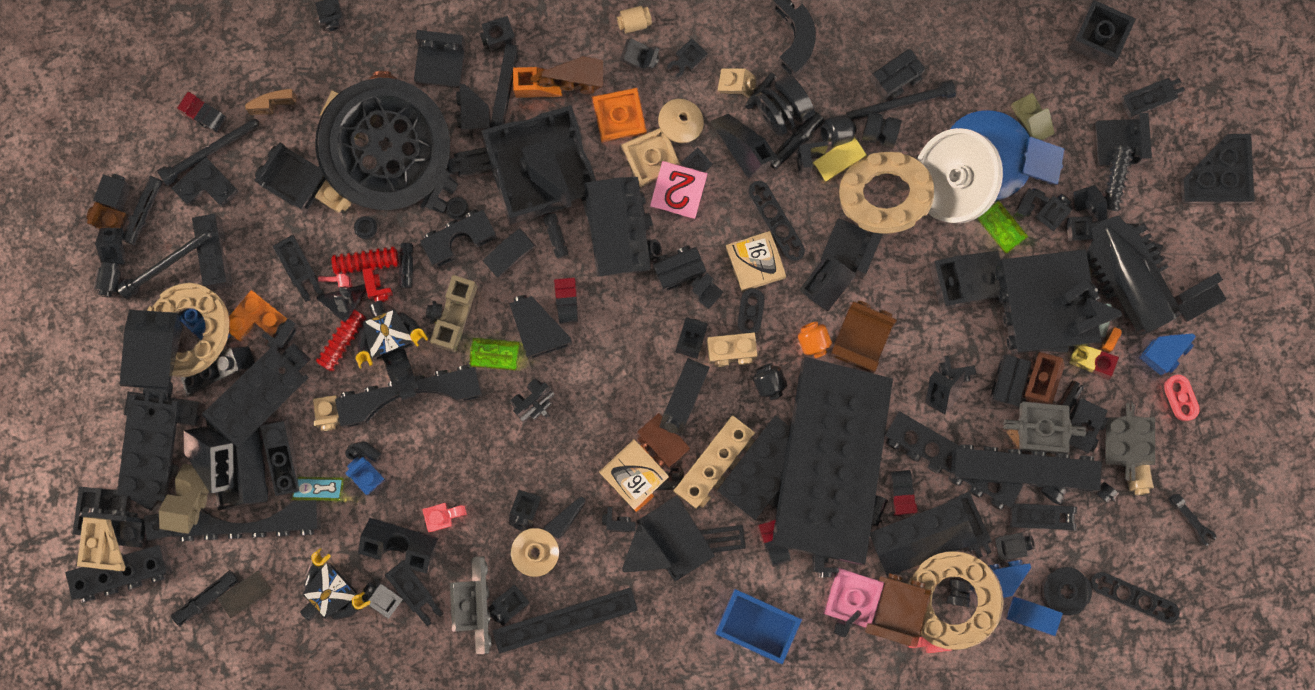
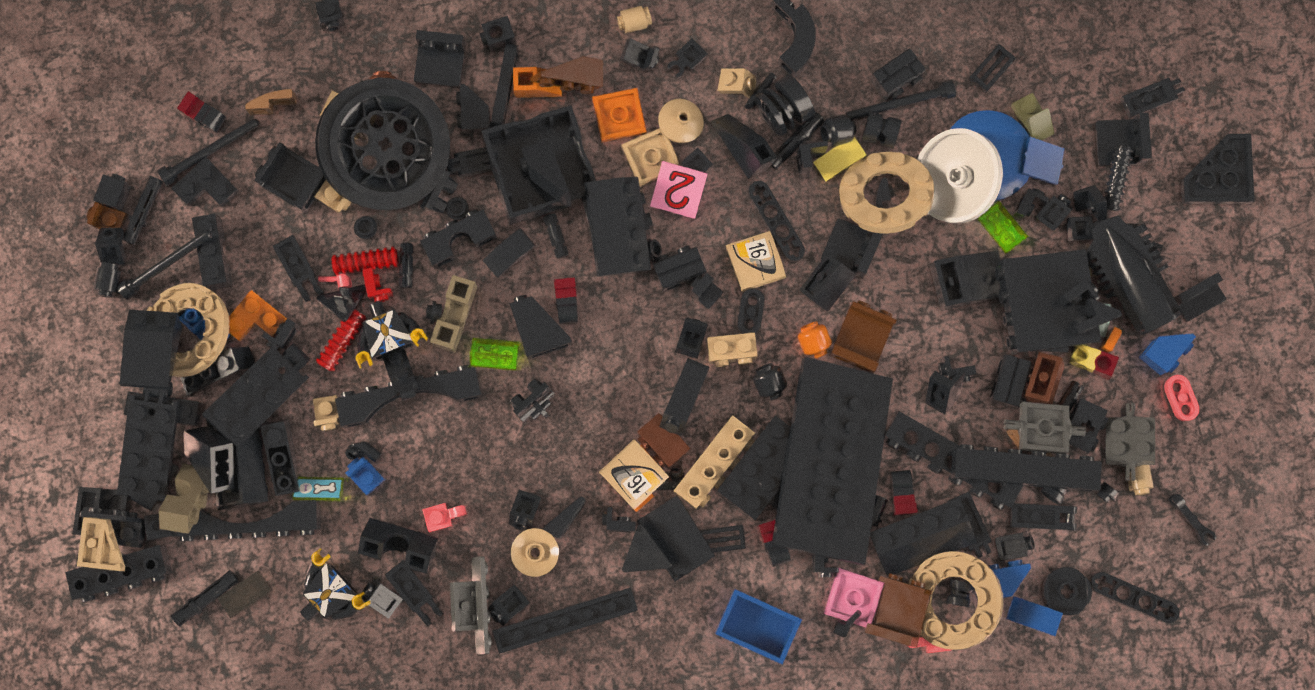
(883, 194): none -> black slope
(980, 82): none -> black tile
(1102, 33): black brick -> none

